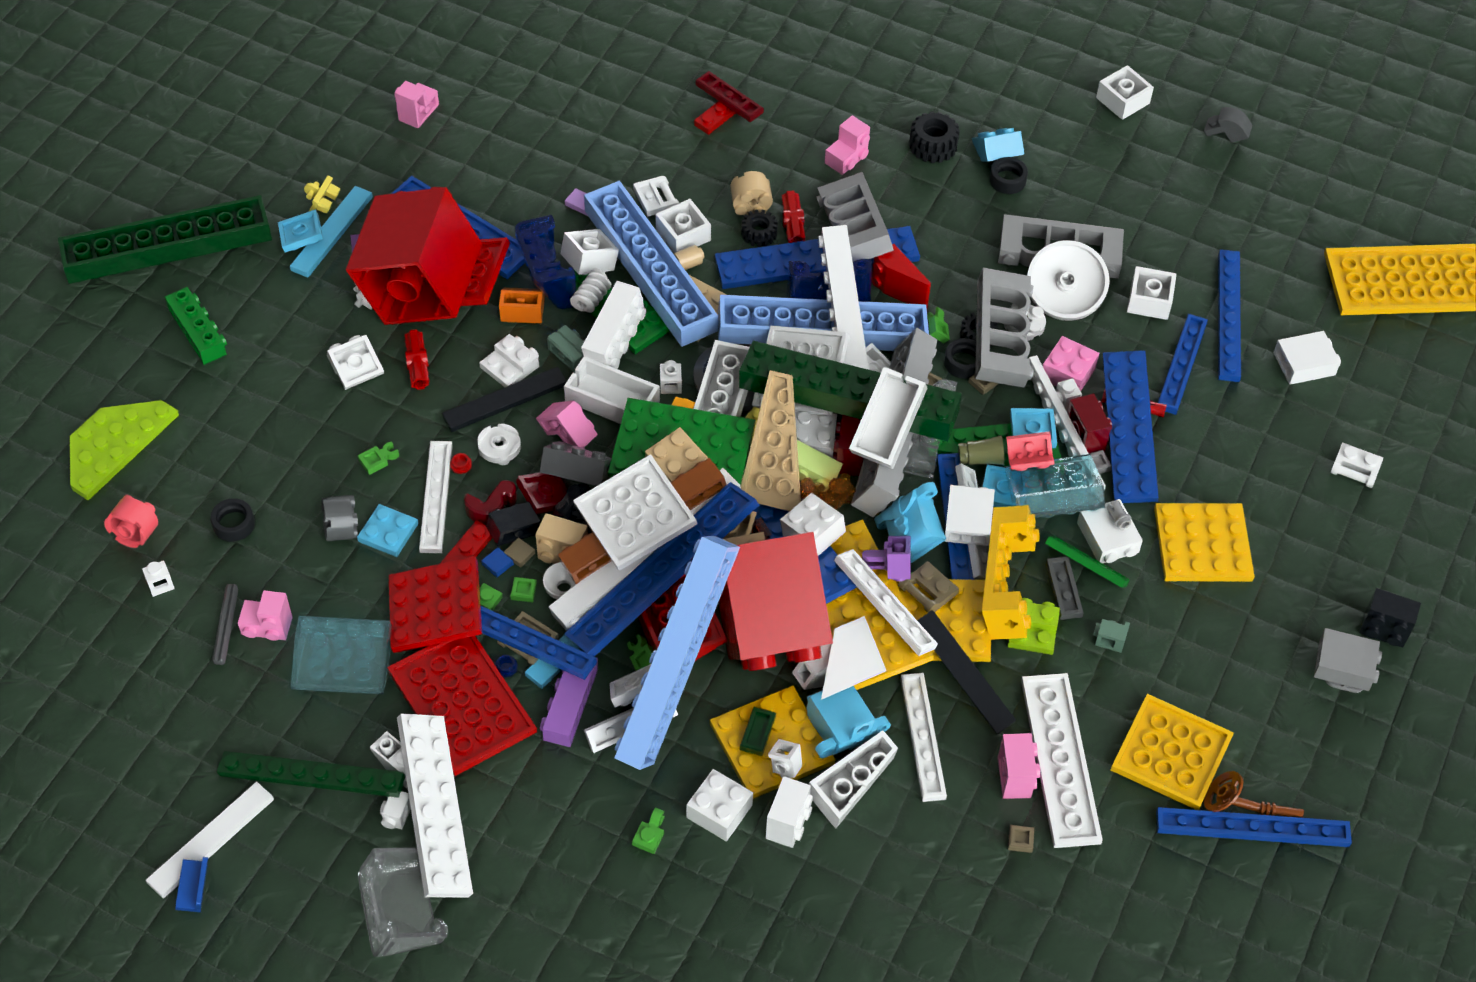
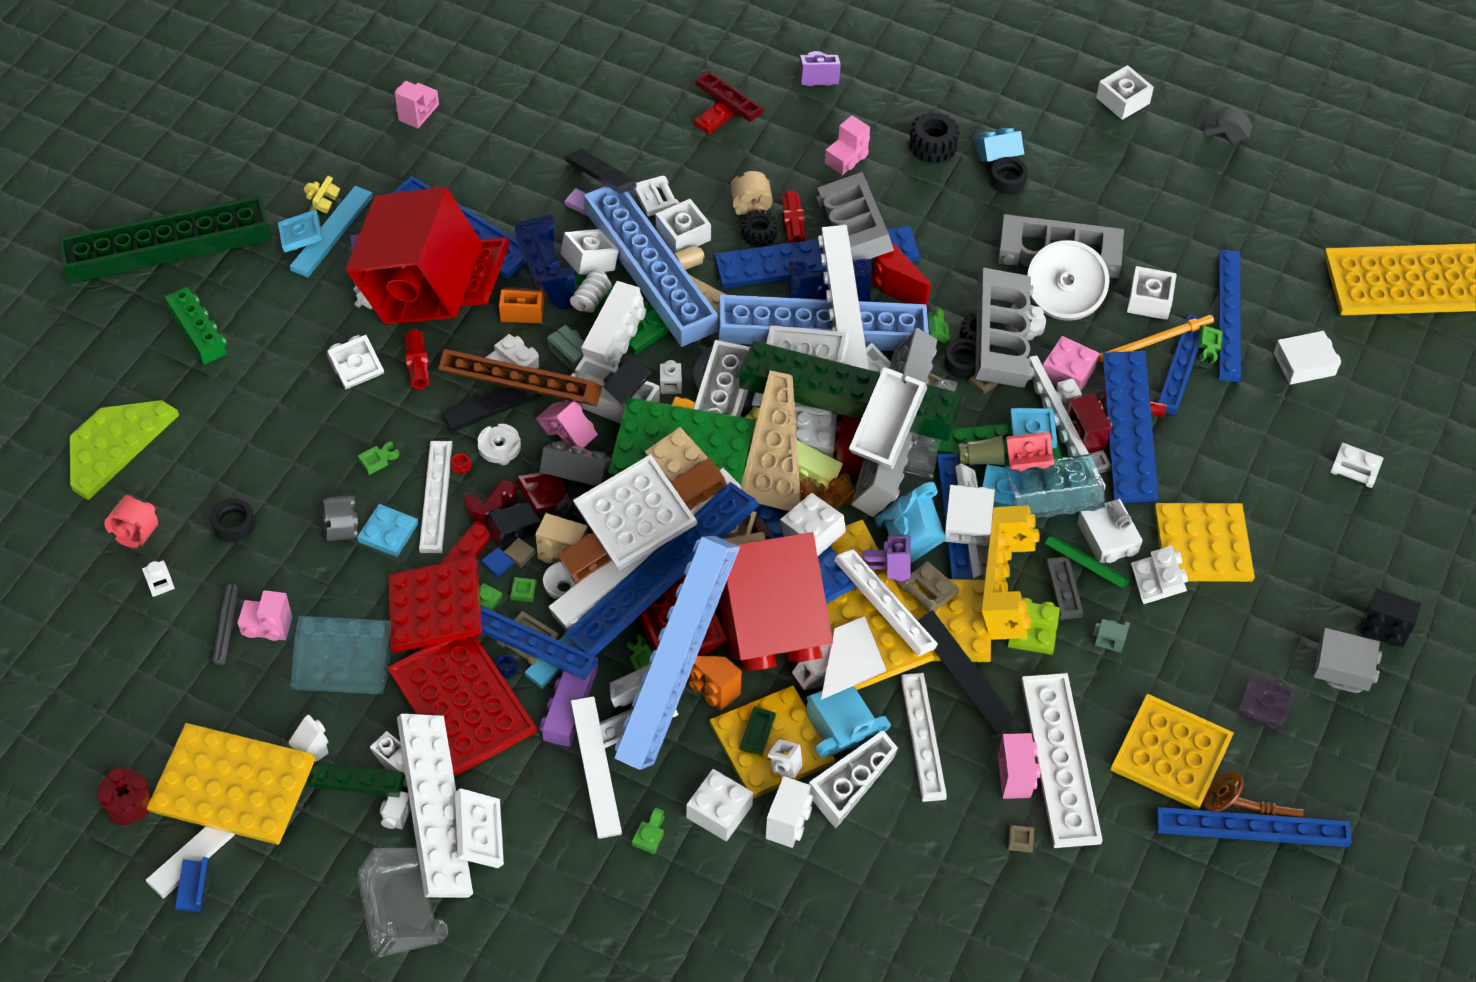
(124, 796): none -> dark red brick
(231, 783): none -> yellow plate
(310, 738): none -> white slope
(478, 828): none -> white plate
(520, 377): none -> dark orange brick
(596, 767): none -> white tile
(601, 171): none -> black tile
(626, 379): none -> black brick
(716, 680): none -> orange slope
(819, 69): none -> medium lavender brick
(1160, 575): none -> white plate
(1191, 325): none -> light orange bar
(1210, 341): none -> bright green plate
(1267, 701): none -> clear purple plate

